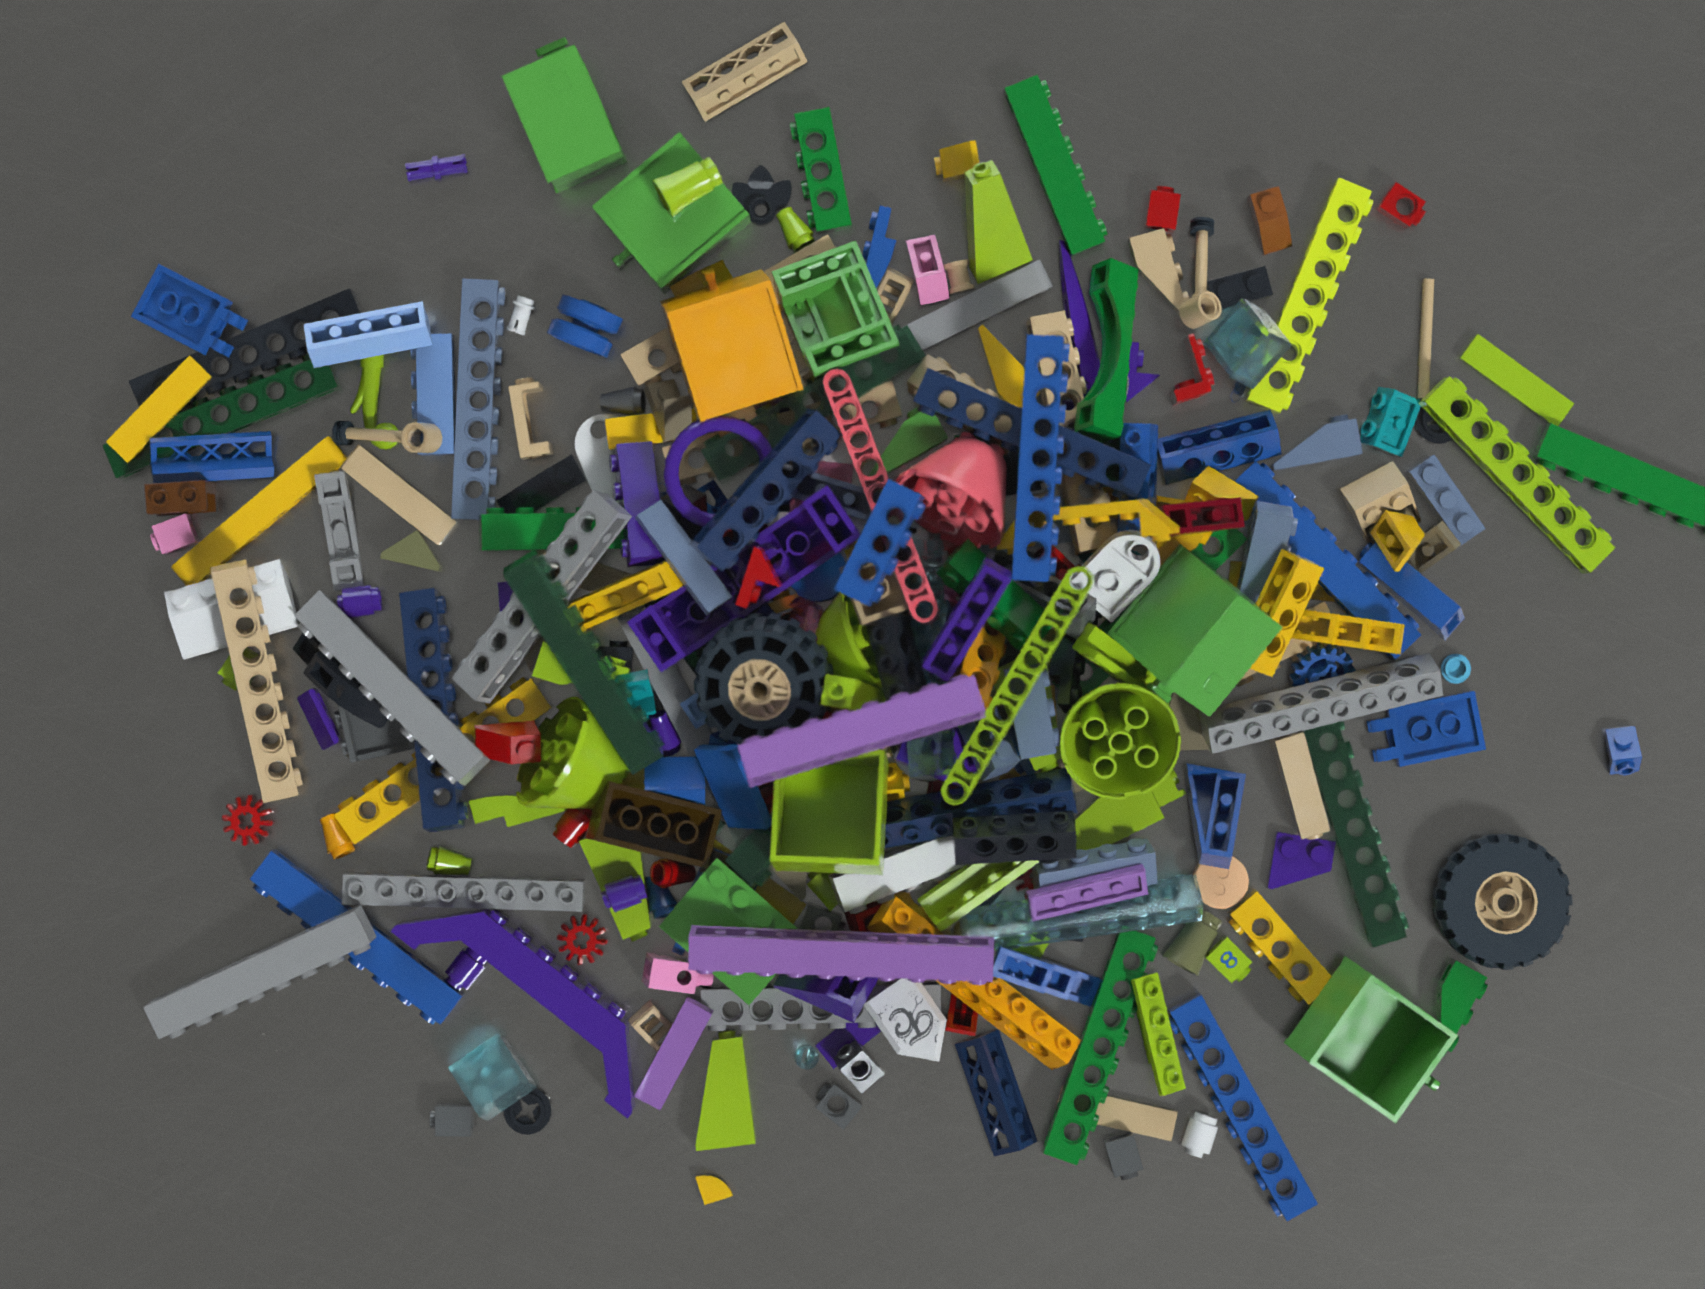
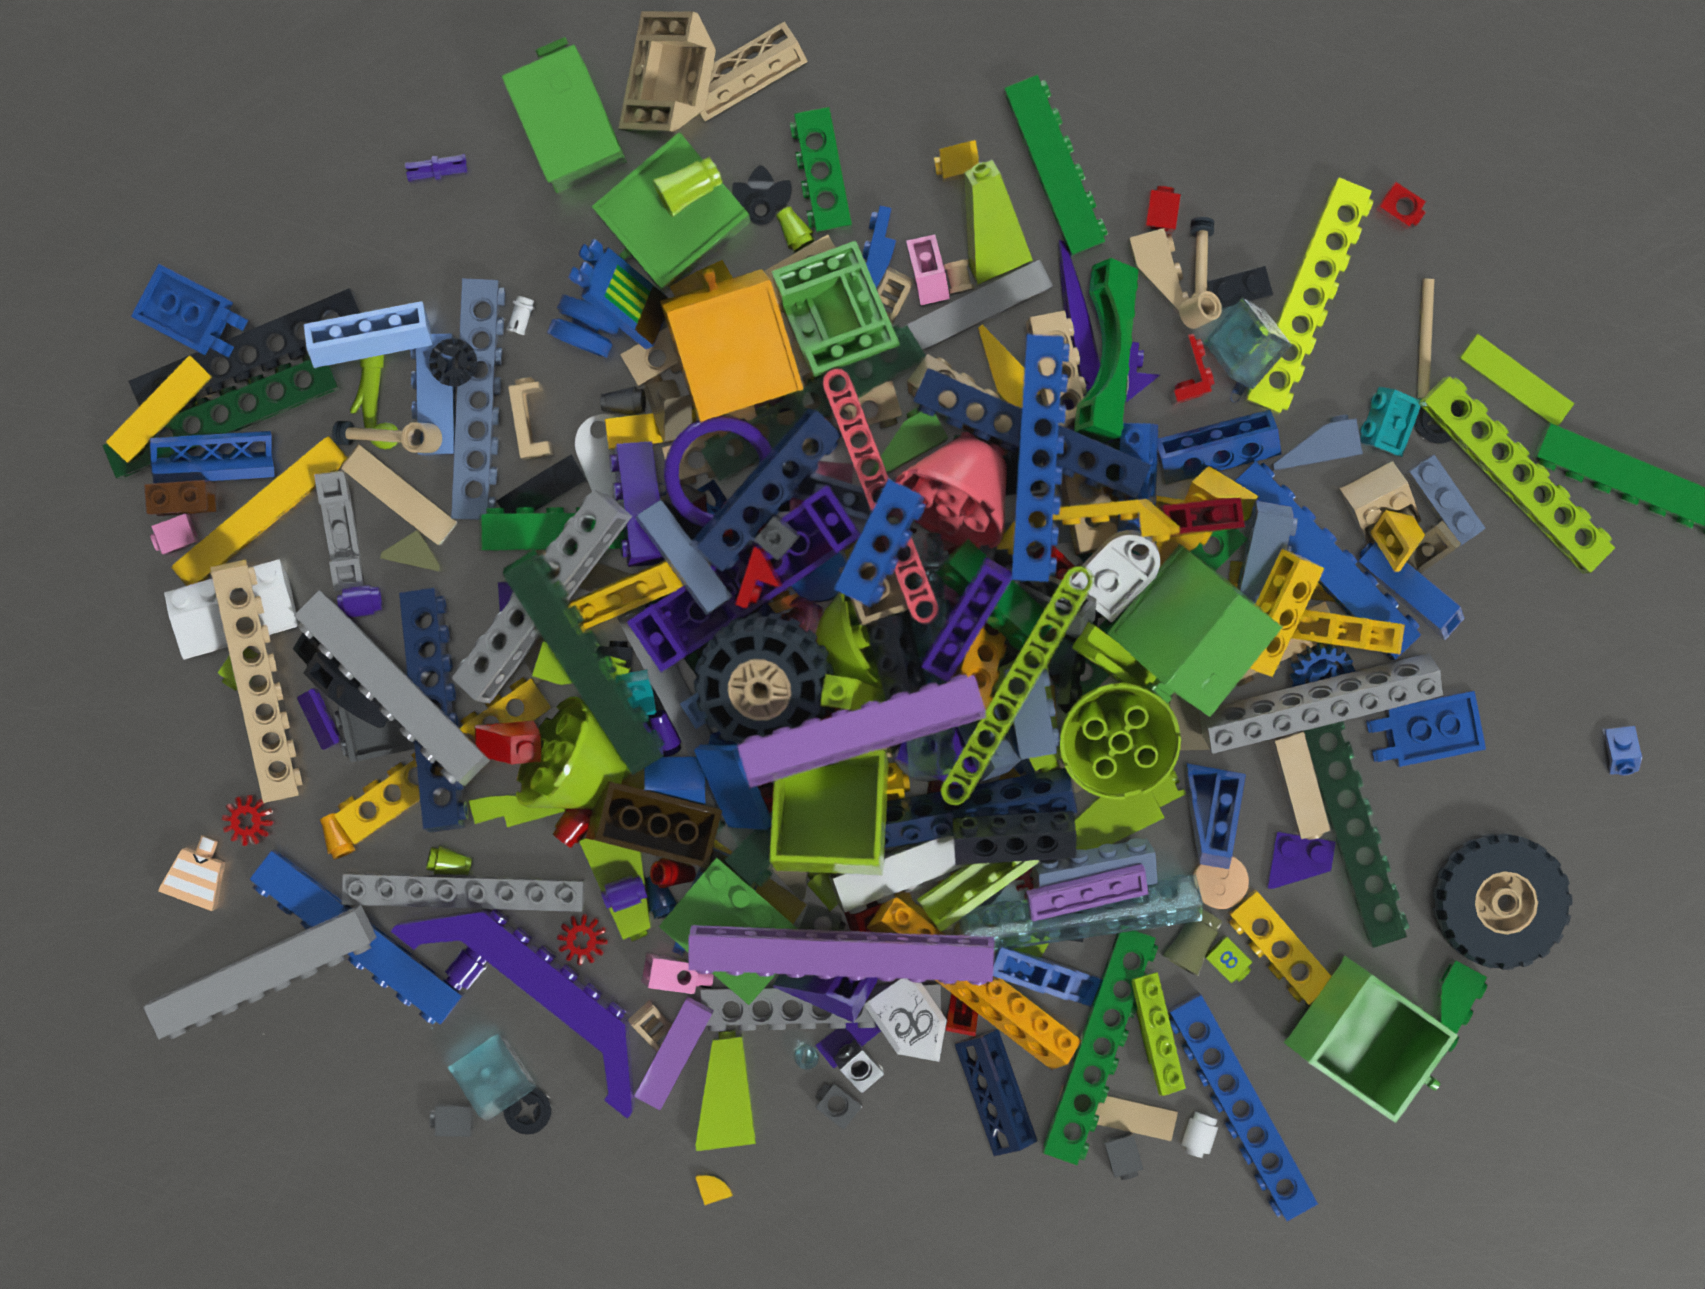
(196, 875): none -> torso
(455, 376): none -> black gear
(620, 293): none -> tile
(667, 72): none -> tan slope
(777, 537): none -> dark grey brick
(1270, 220): dark orange slope -> none
(1455, 668): medium azure plate -> none

